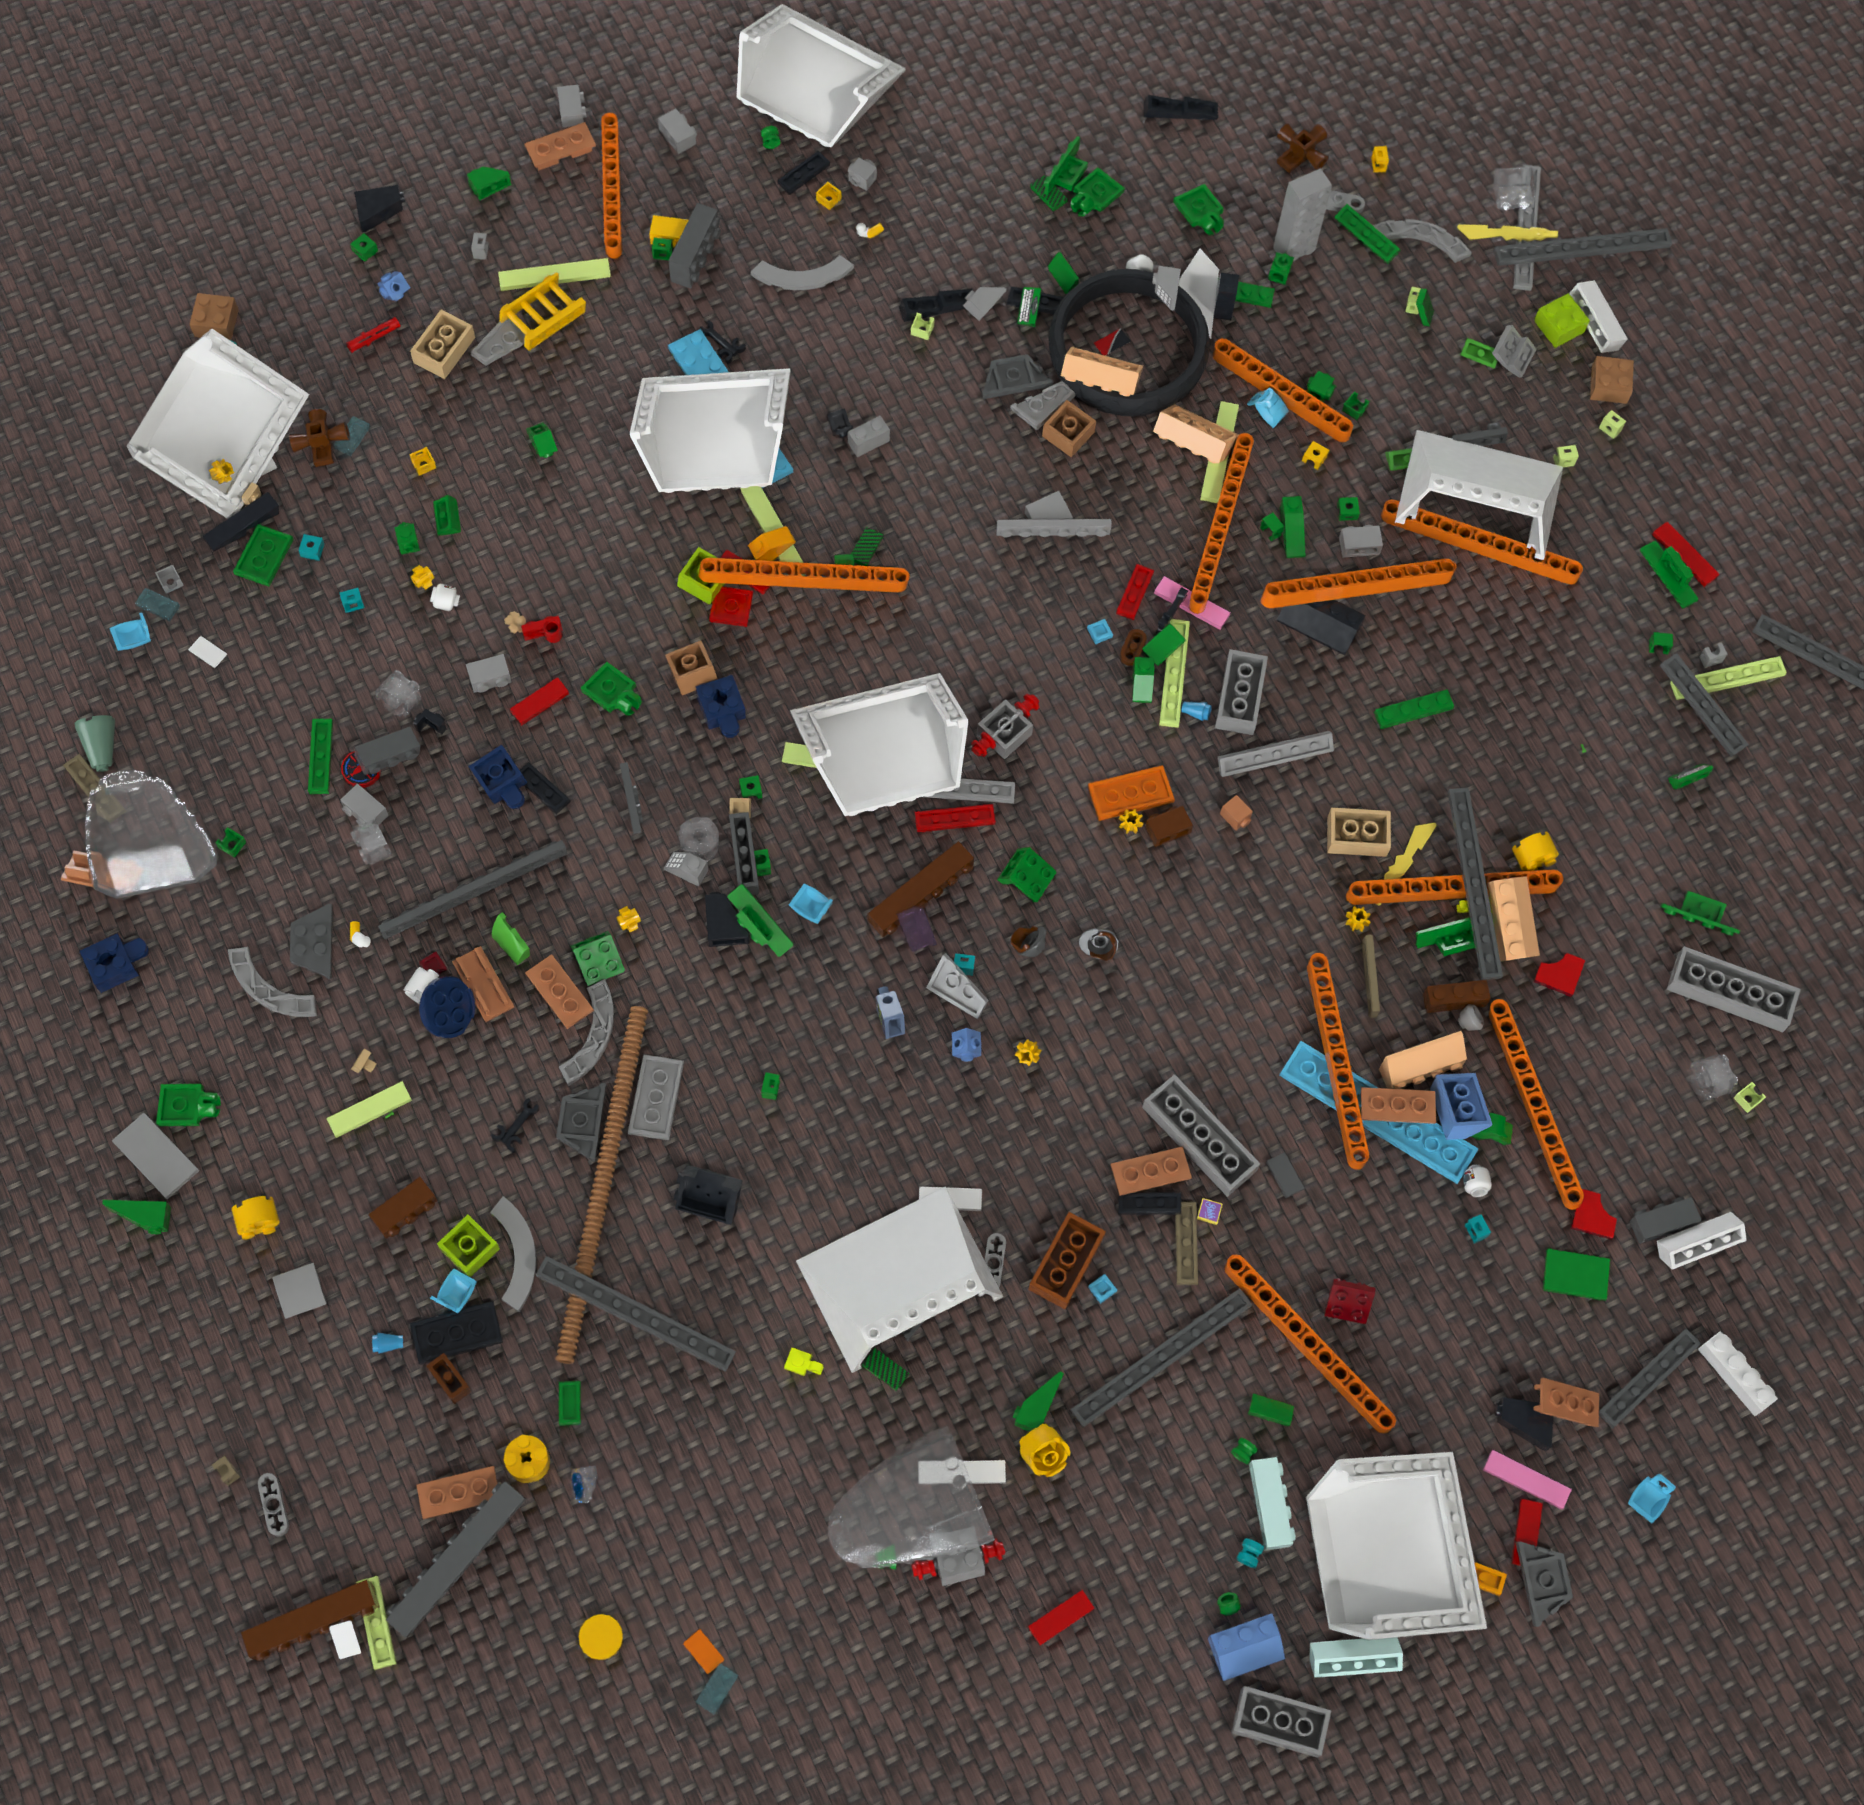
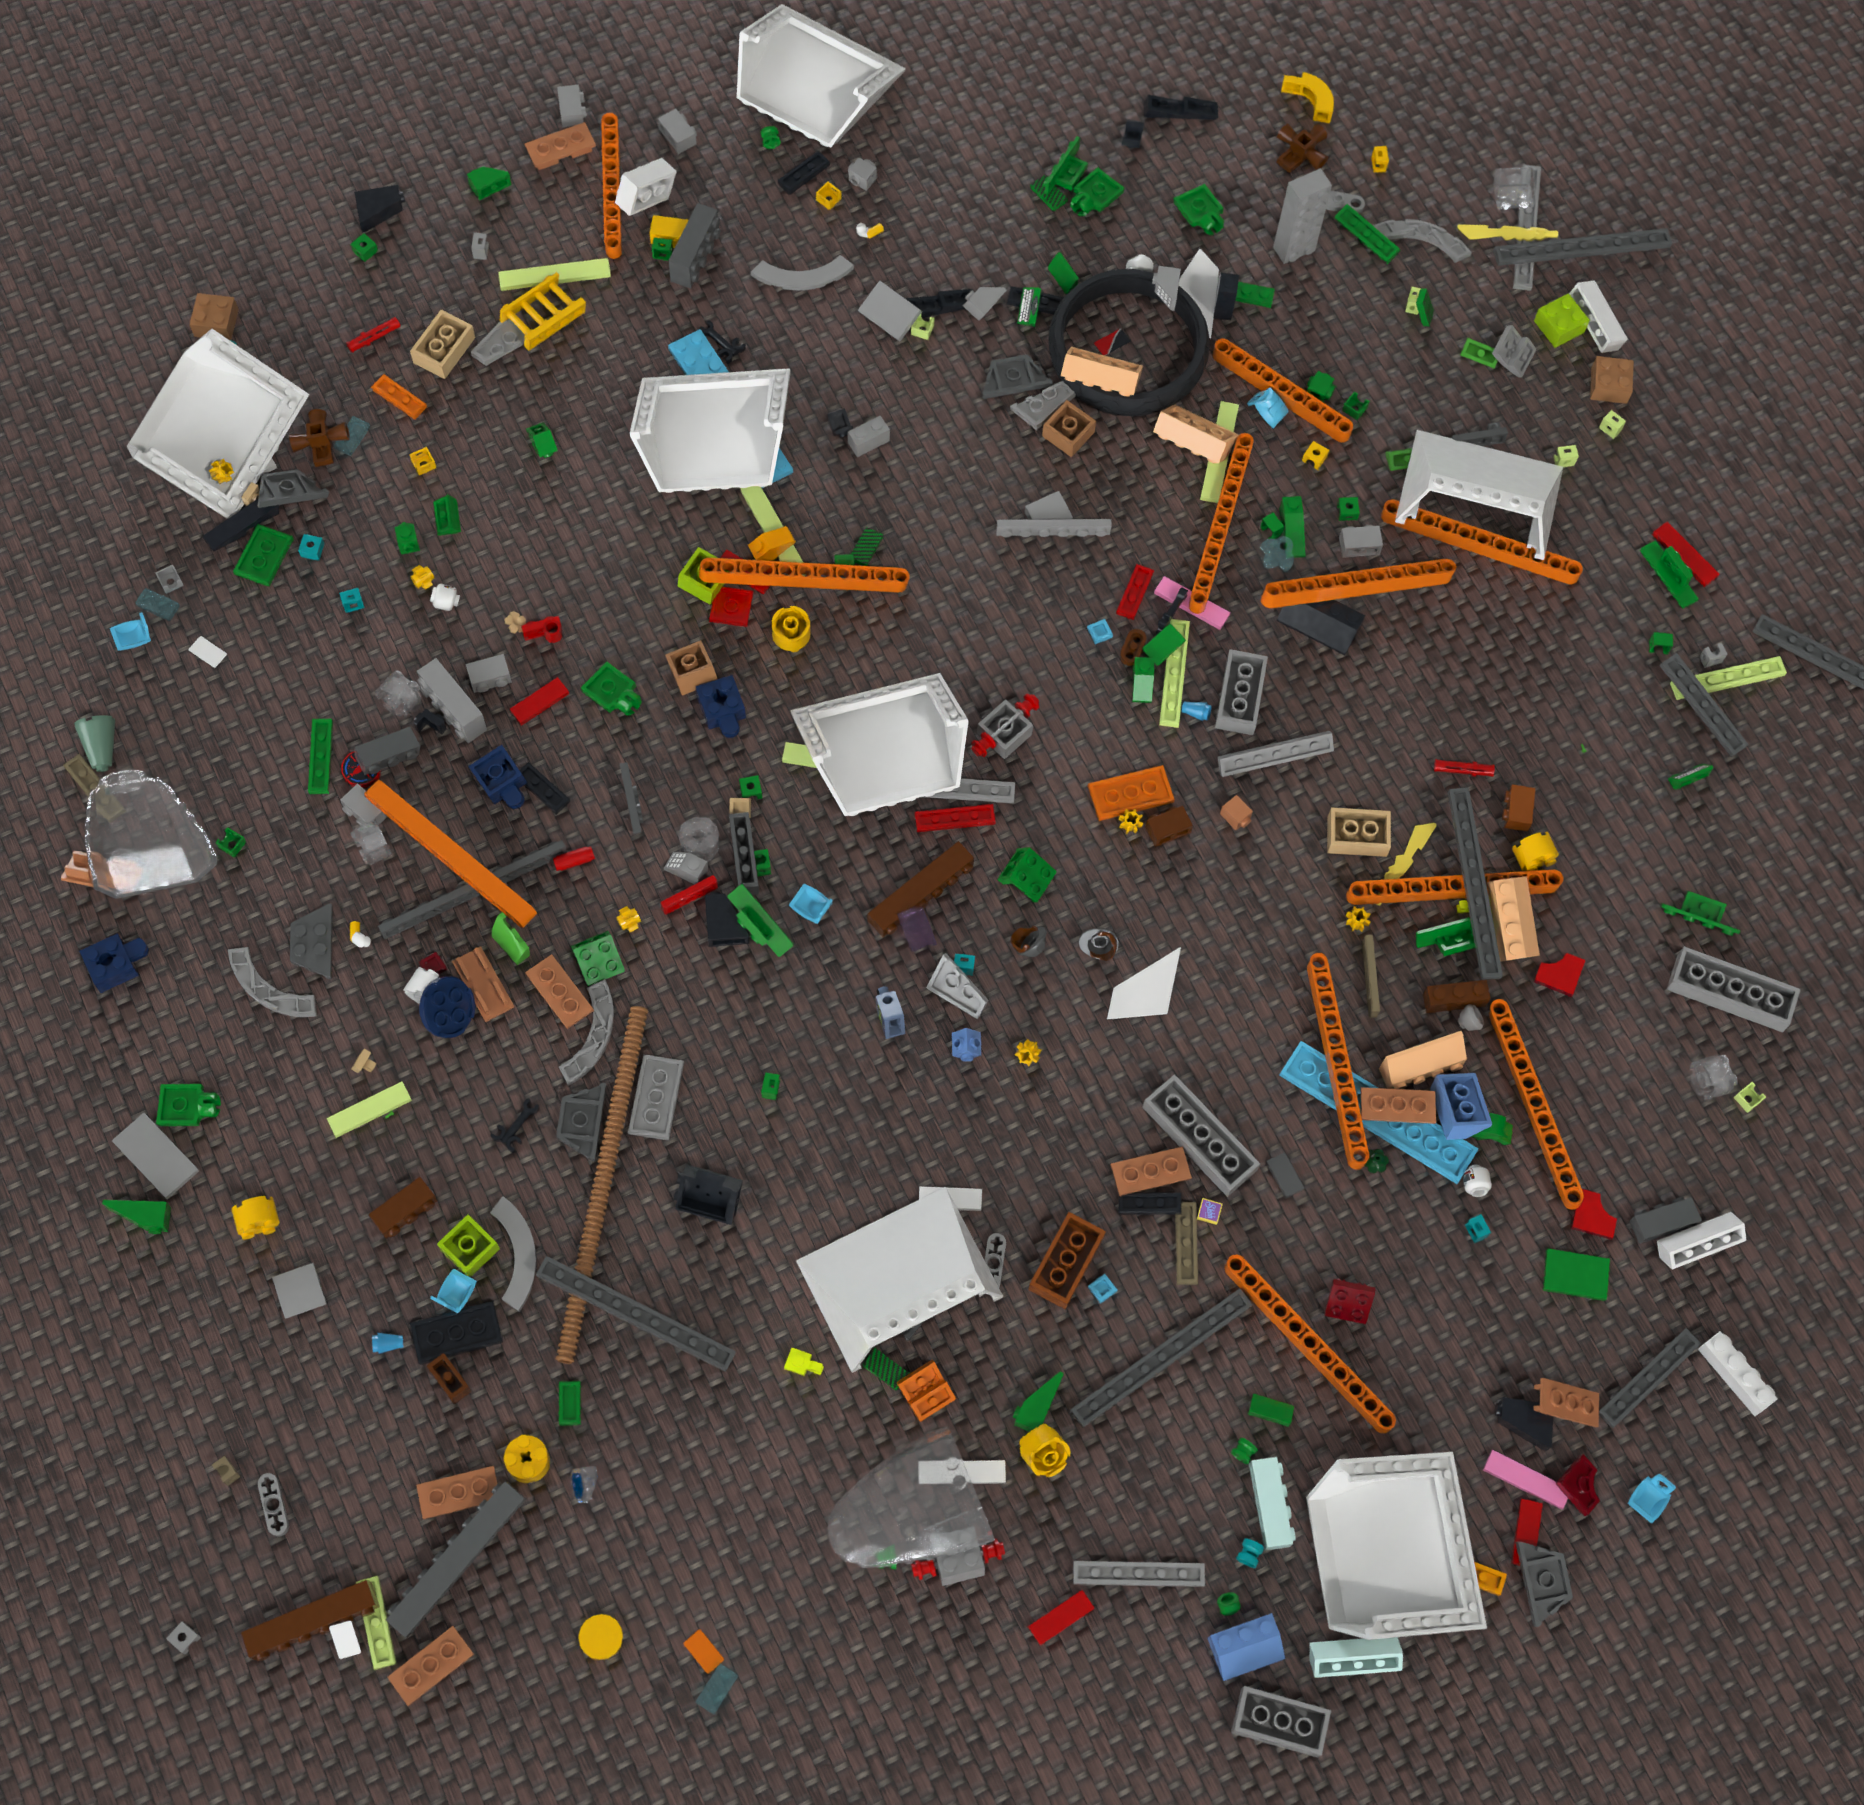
(191, 1636): none -> light grey piece
(287, 488): none -> dark grey wing
(393, 286): medium blue brick -> none
(399, 396): none -> orange tile
(430, 1665): none -> nougat brick
(450, 854): none -> orange beam
(451, 700): none -> light grey brick
(573, 858): none -> red piece
(645, 186): none -> white brick
(689, 895): none -> red tile
(791, 628): none -> yellow brick
(889, 311): none -> light grey tile
(926, 1390): none -> orange slope
(1133, 133): none -> black bracket
(1138, 1573): none -> light grey plate
(1146, 991): none -> white sticker
(1275, 555): none -> clear light blue plate
(1281, 268): green brick -> none
(1314, 90): none -> yellow arch
(1376, 1165): none -> dark green plant
(1414, 709): green plate -> none
(1485, 770): none -> red pin
(1519, 807): none -> dark orange brick
(1578, 1484): none -> dark red tile

